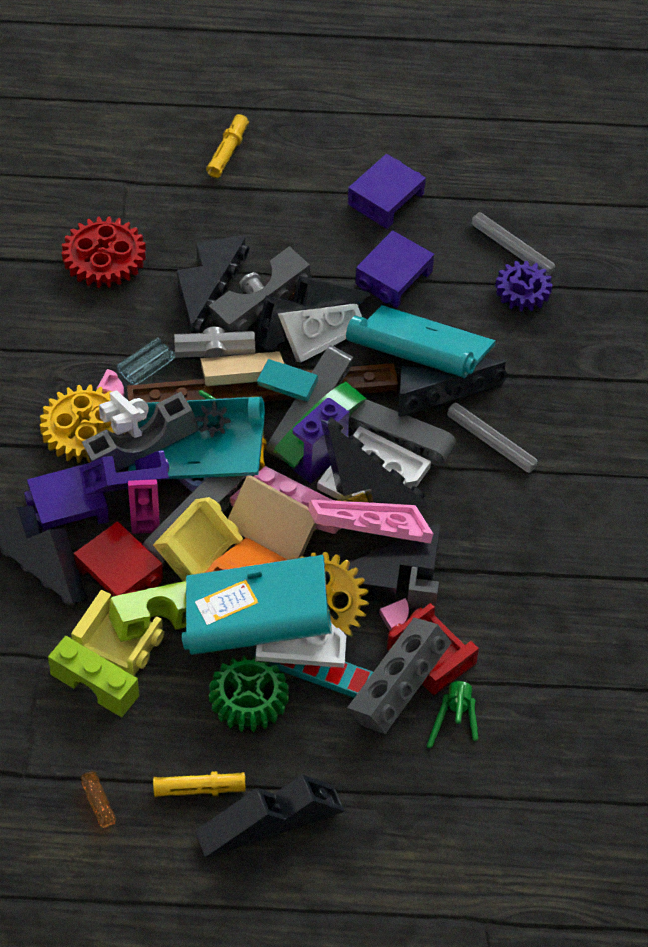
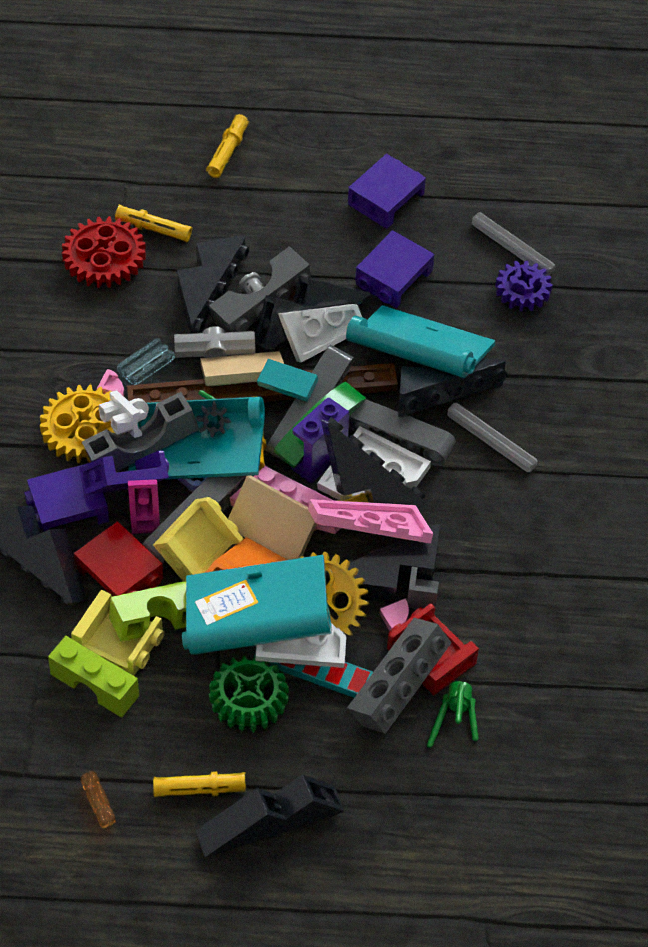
(181, 231): none -> yellow pin

